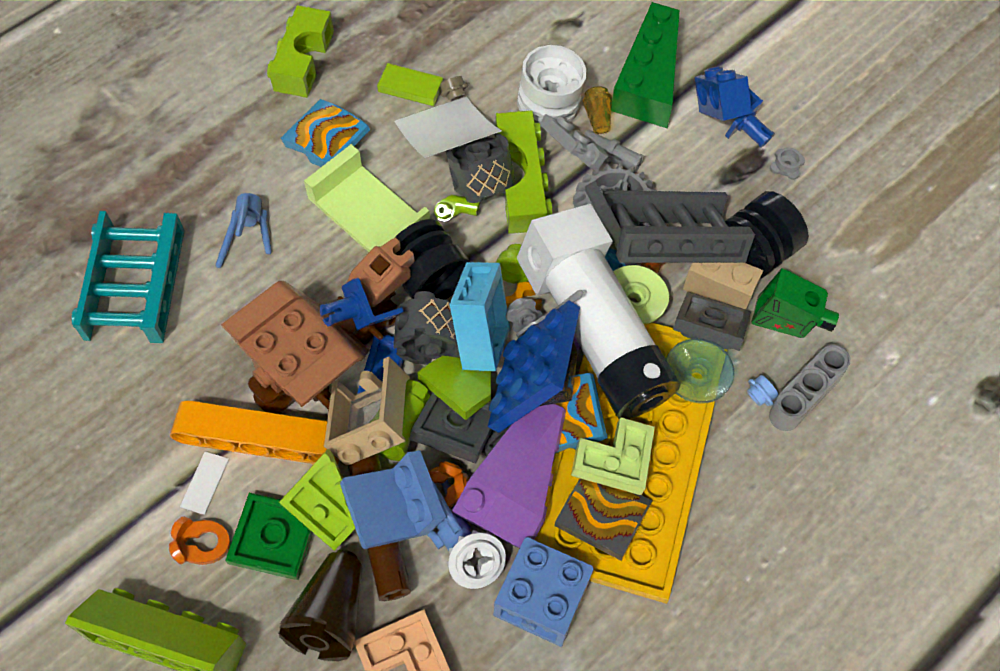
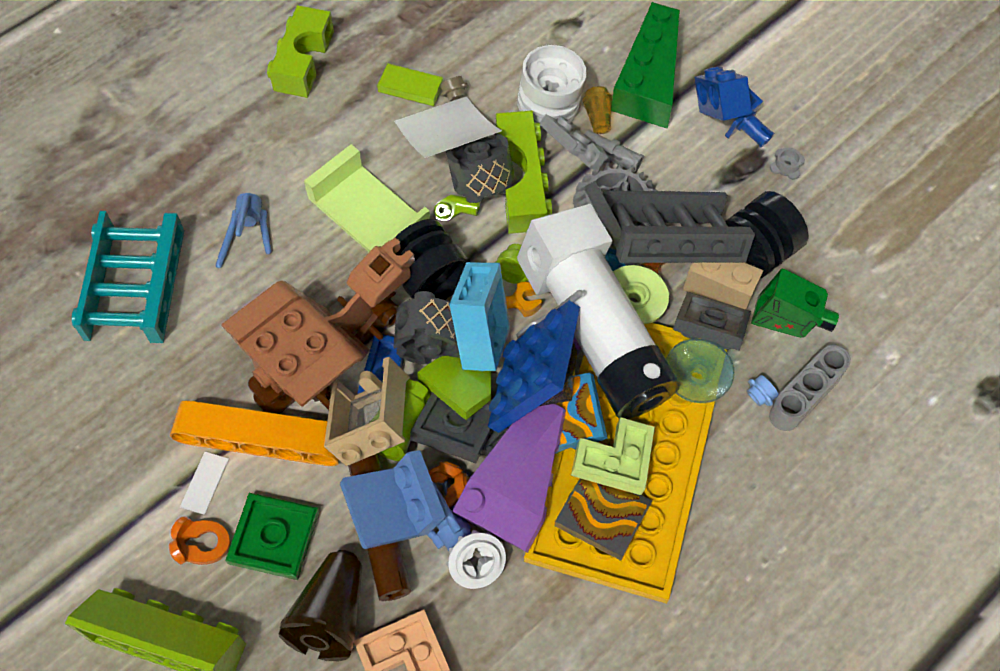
(320, 502): lime wing -> none
(324, 132): slope -> none
(354, 306): blue bracket -> none
(522, 313): light grey plate -> none
(542, 591): medium blue bracket -> none

